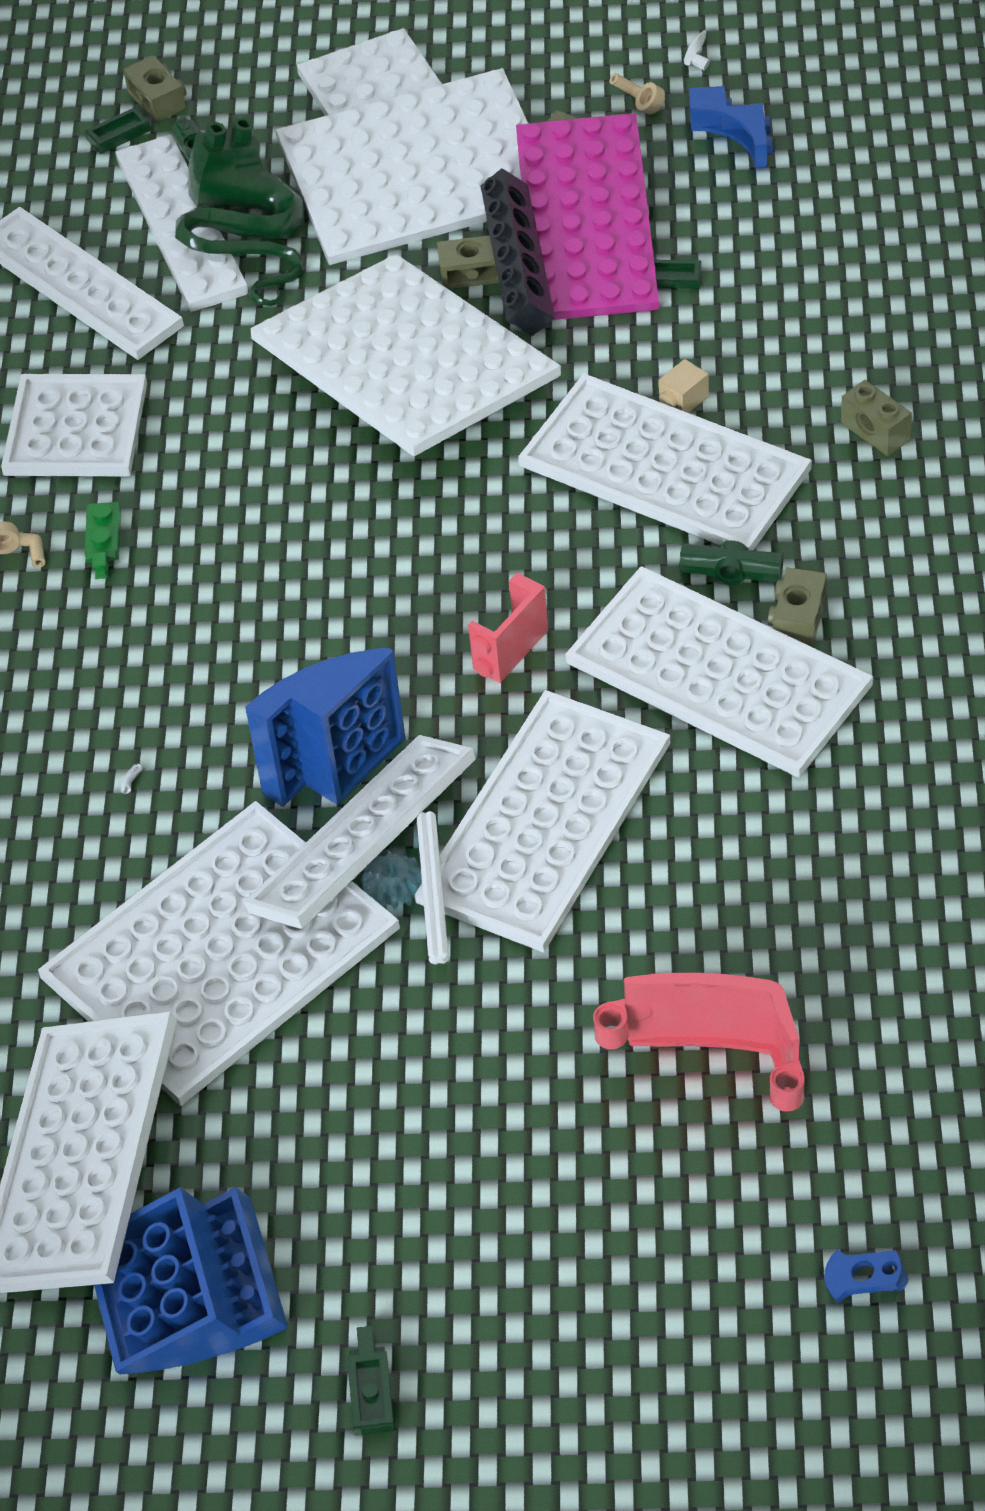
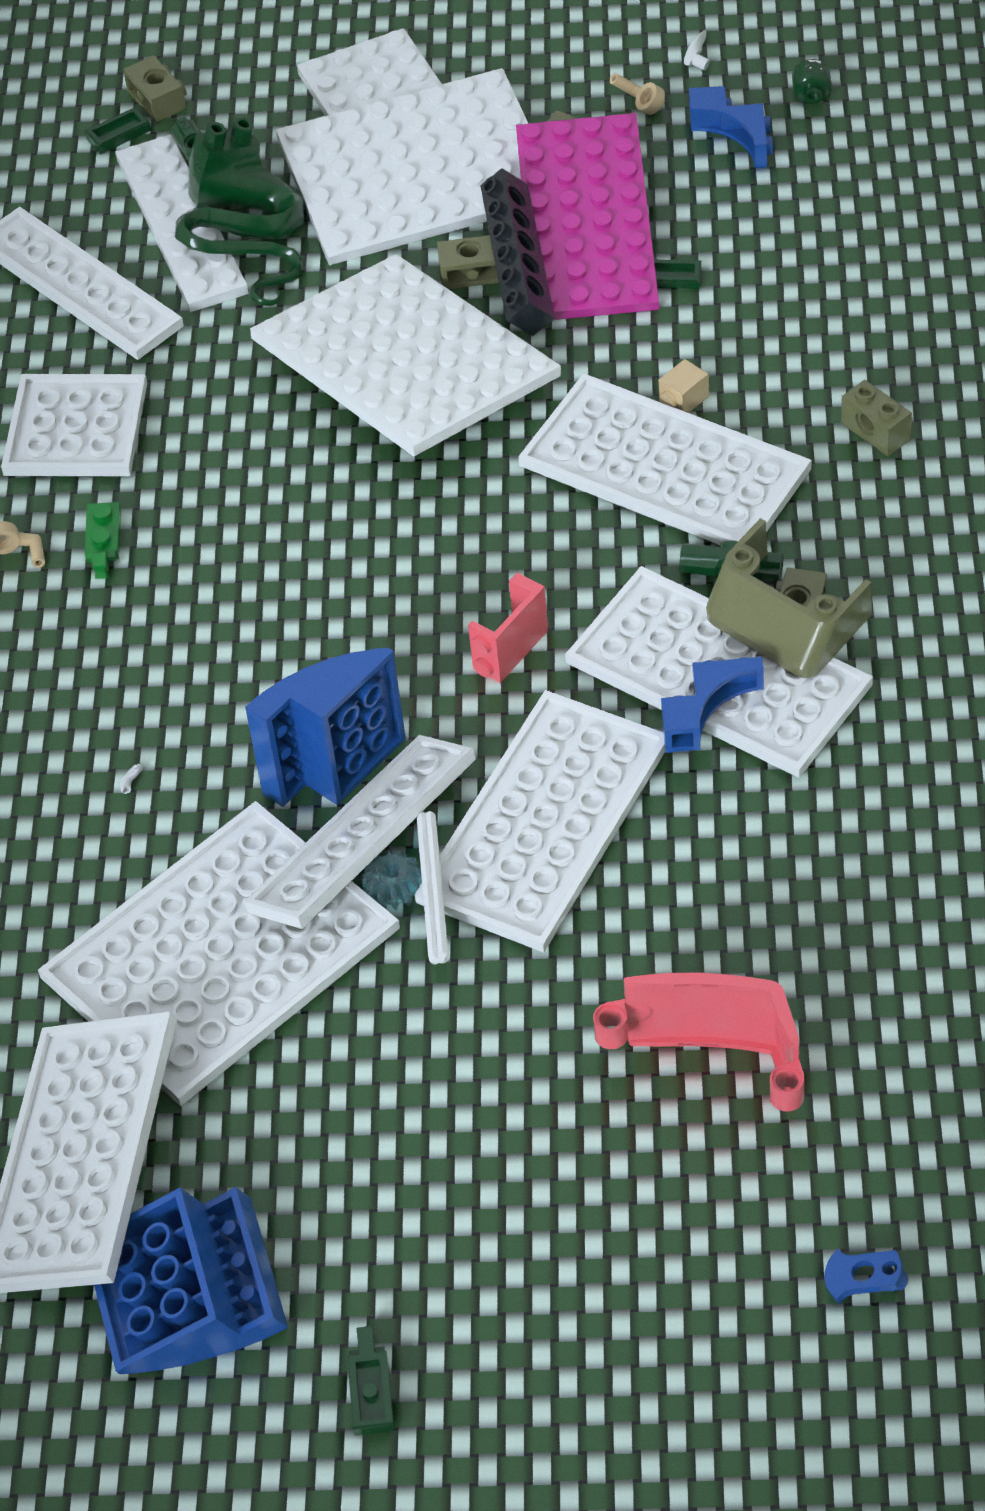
(713, 686): none -> blue arch
(773, 623): none -> olive windscreen
(811, 81): none -> dark green head

